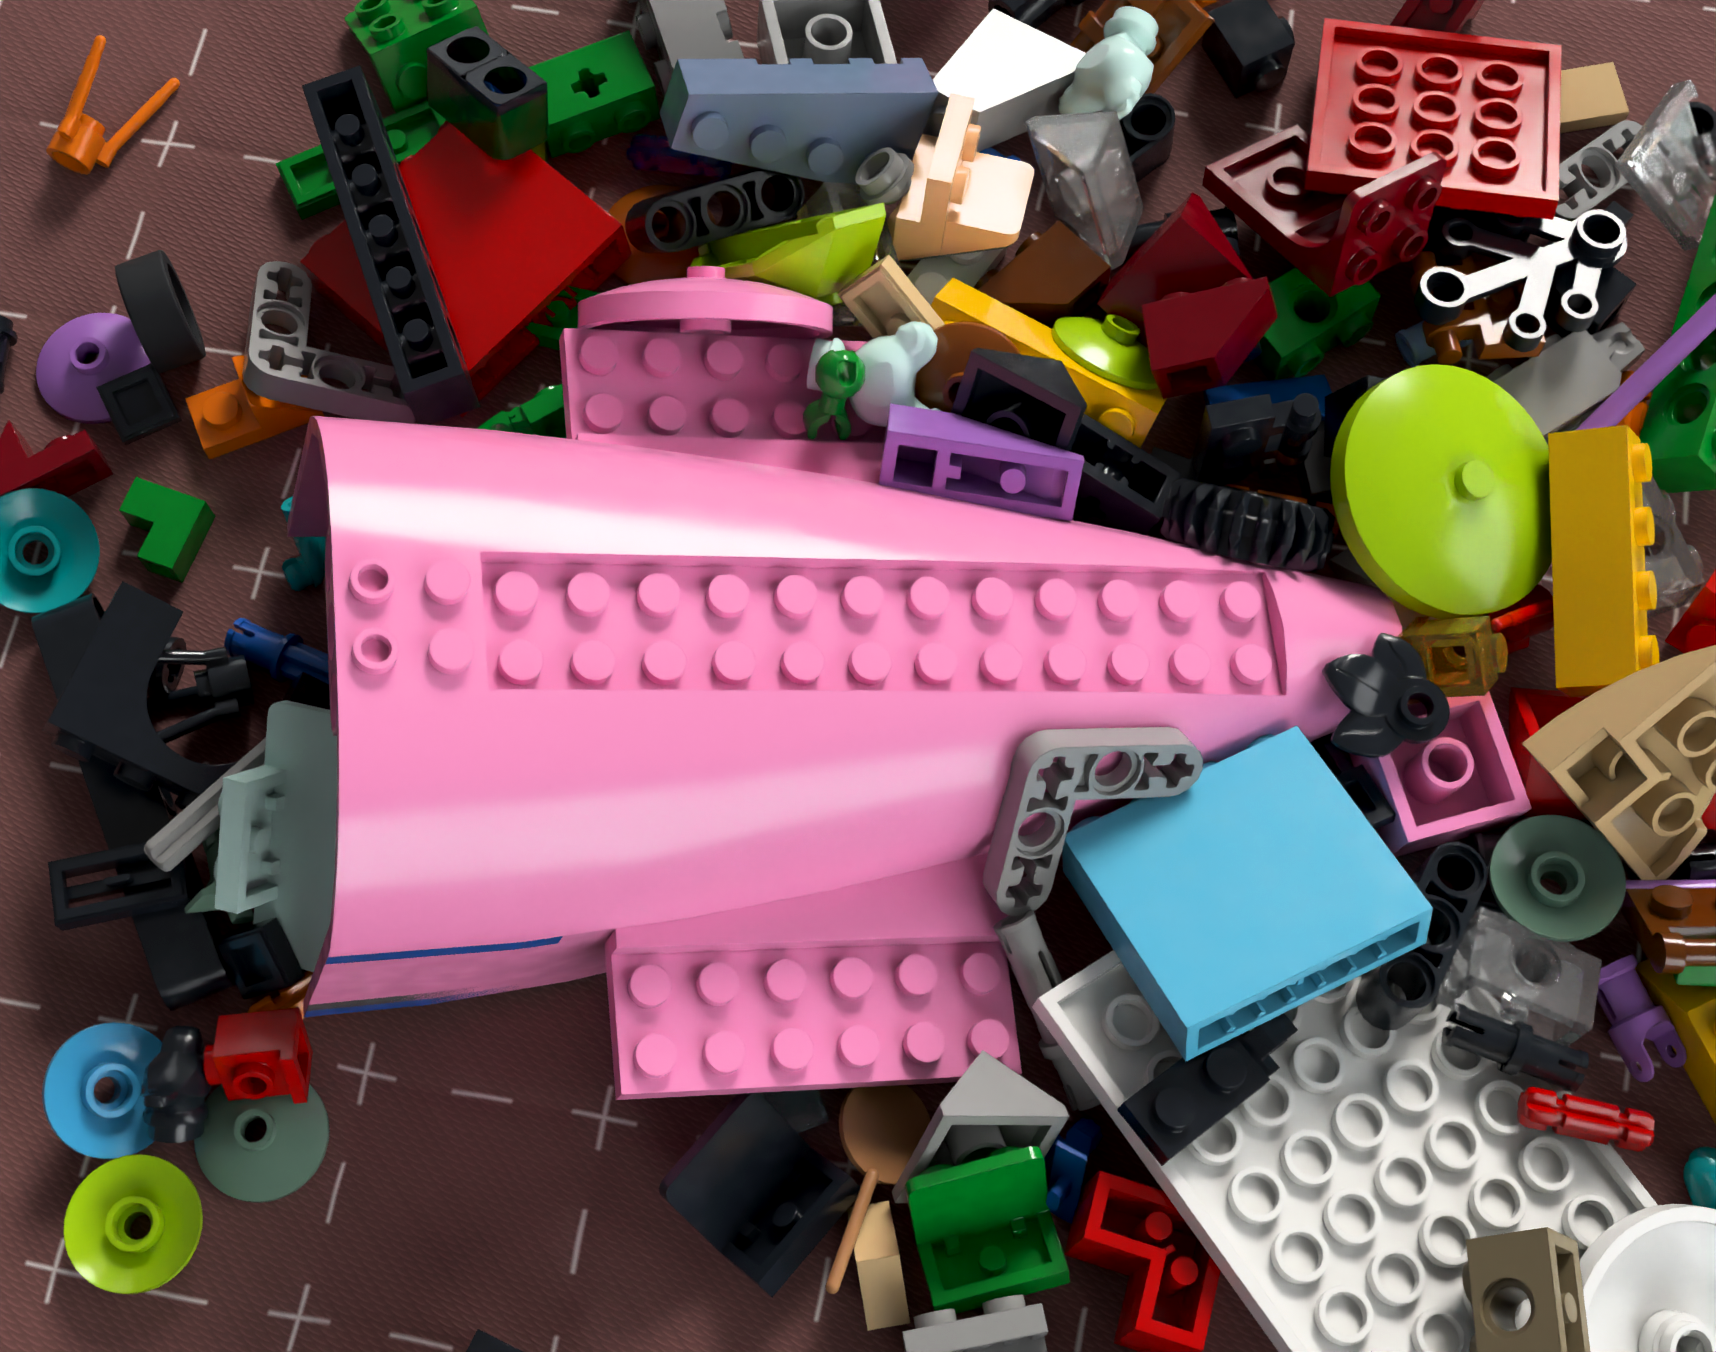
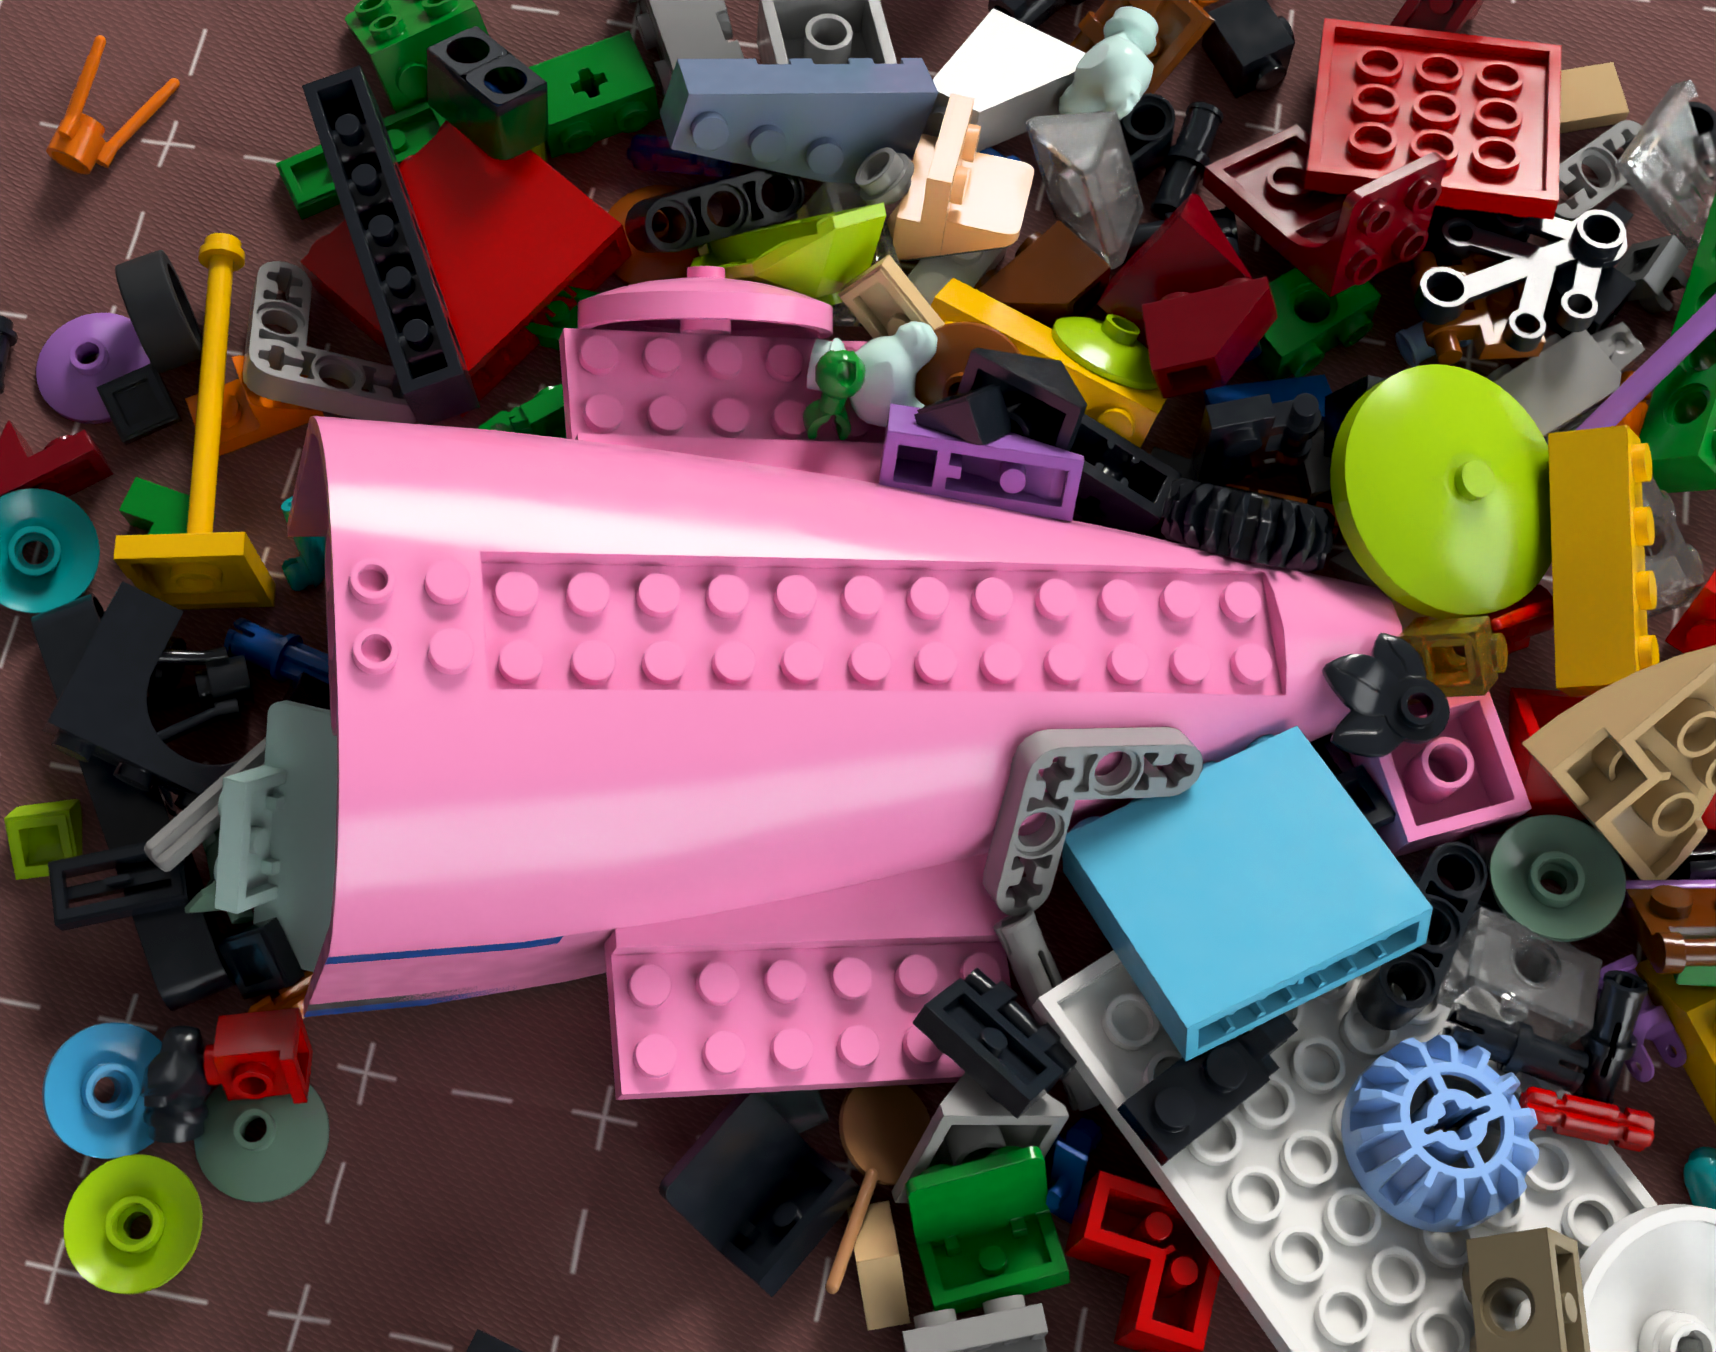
(43, 835): none -> lime slope
(203, 566): none -> yellow tile
(971, 416): none -> black slope
(996, 1041): none -> black plate
(1187, 158): none -> black pin
(1411, 1170): none -> light blue gear
(1612, 1034): none -> black pin
(1654, 267): none -> dark grey tile

